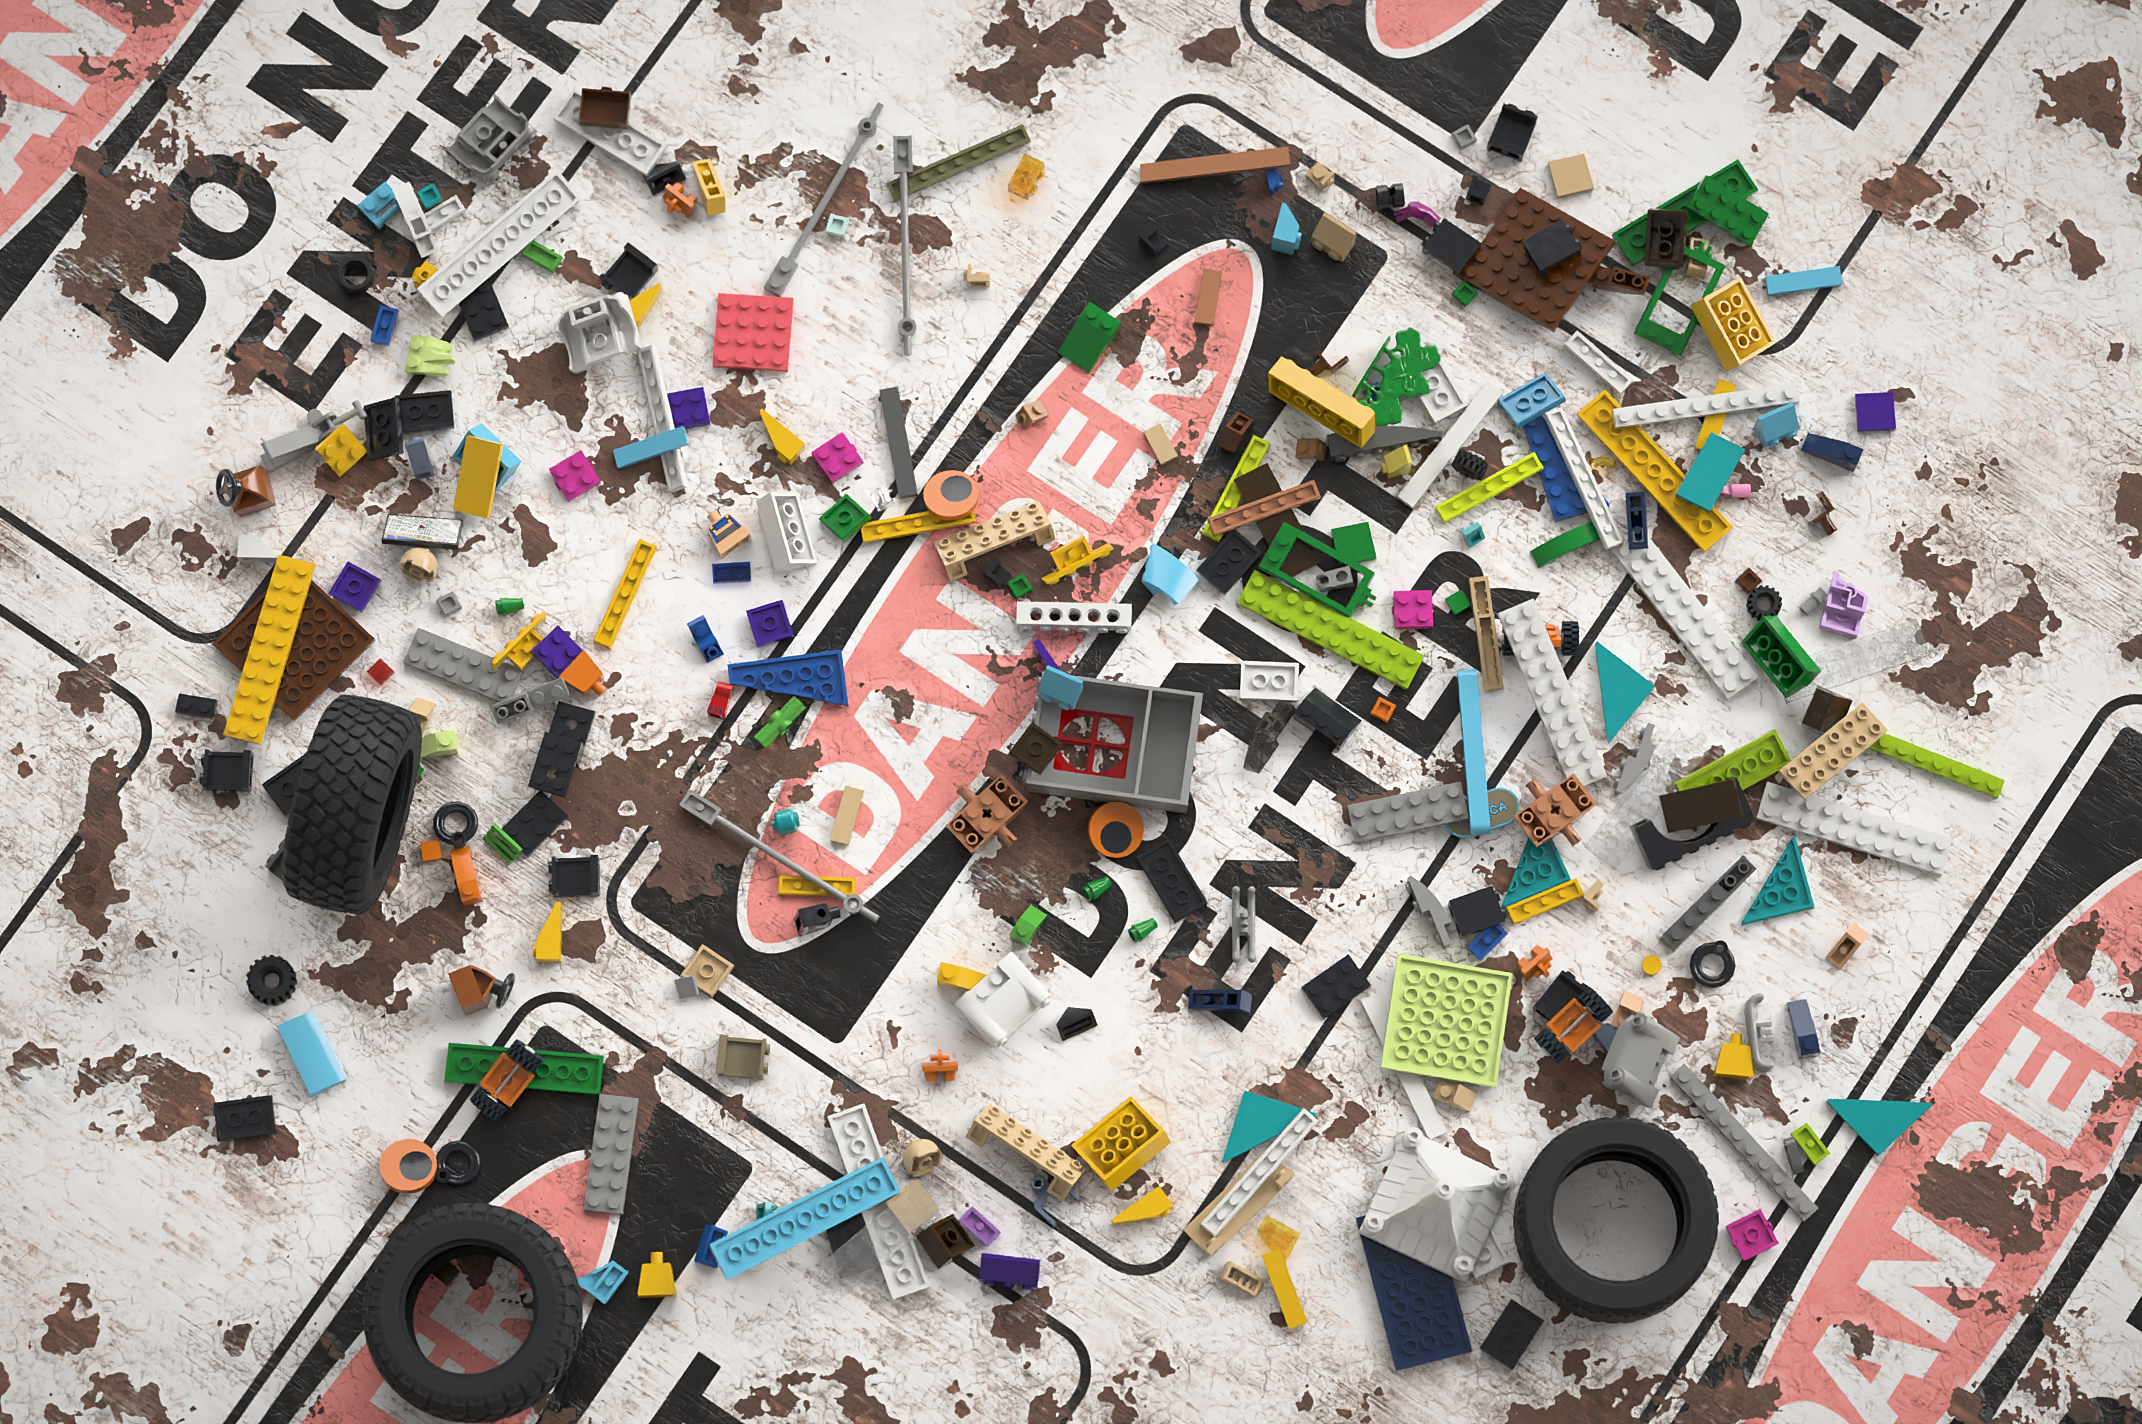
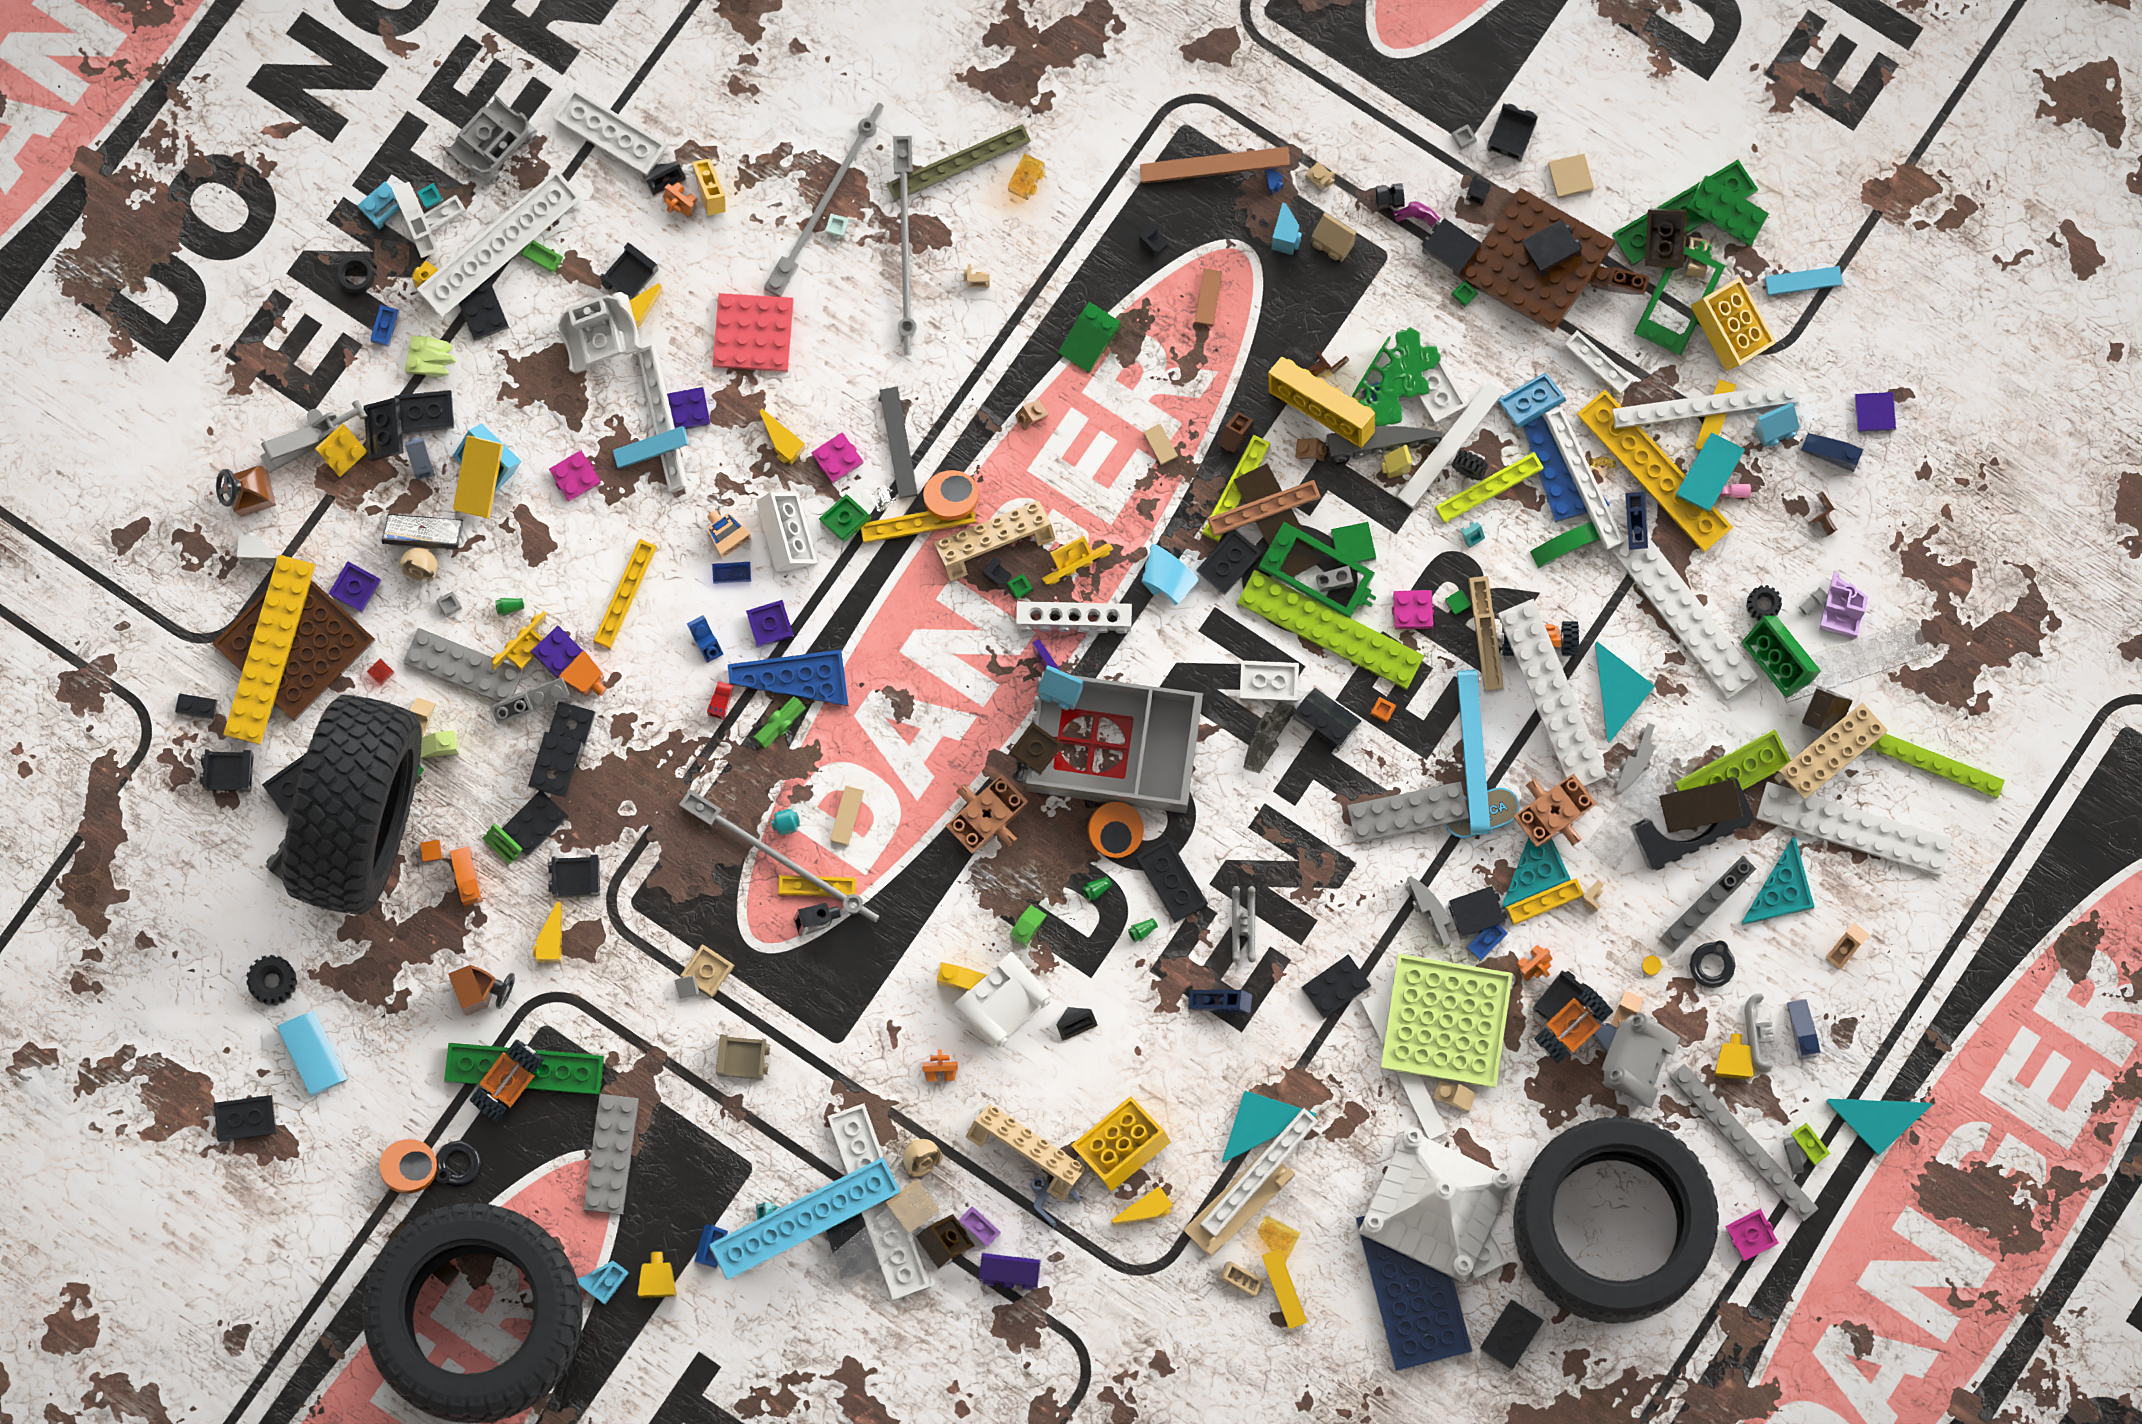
(466, 834): black piece -> none
(605, 108): reddish brown container -> none
(1748, 581): reddish brown tile -> none

